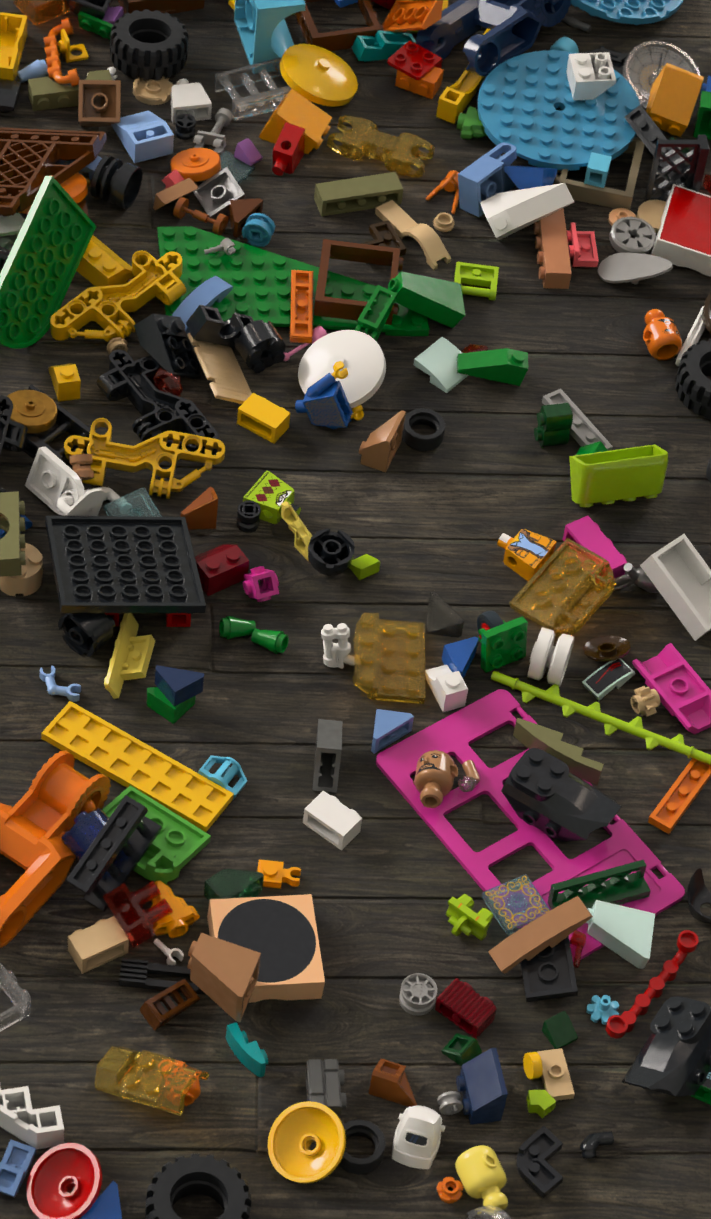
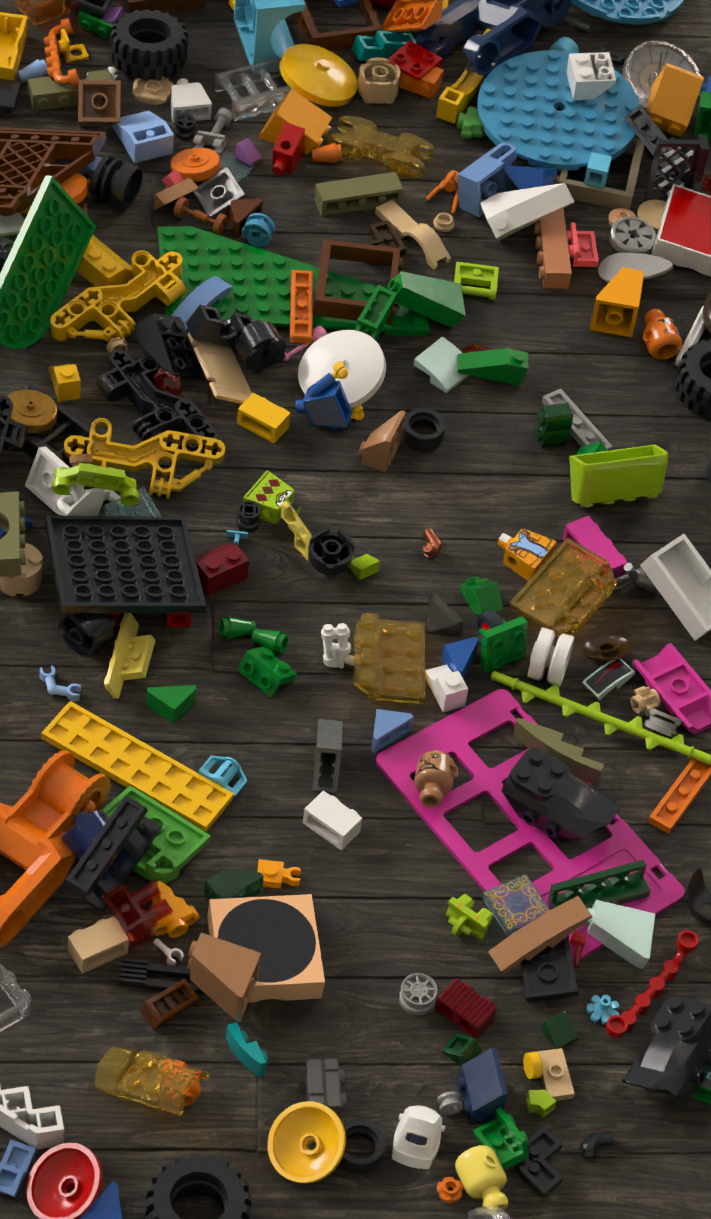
(97, 477): none -> lime plate
(178, 684): dark blue slope -> none
(202, 511): dark orange slope -> none
(226, 245): light grey hand -> none
(237, 534): none -> medium azure piece
(265, 670): none -> green bracket
(268, 584): dark pink brick -> none
(329, 153): none -> orange cone
(378, 81): none -> tan brick
(391, 1083): dark orange slope -> none
(433, 545): none -> copper arm
(471, 779): arm -> none
(481, 595): none -> green slope
(504, 1139): none -> green bracket
(618, 304): none -> light orange slope
(661, 725): none -> light grey wheel

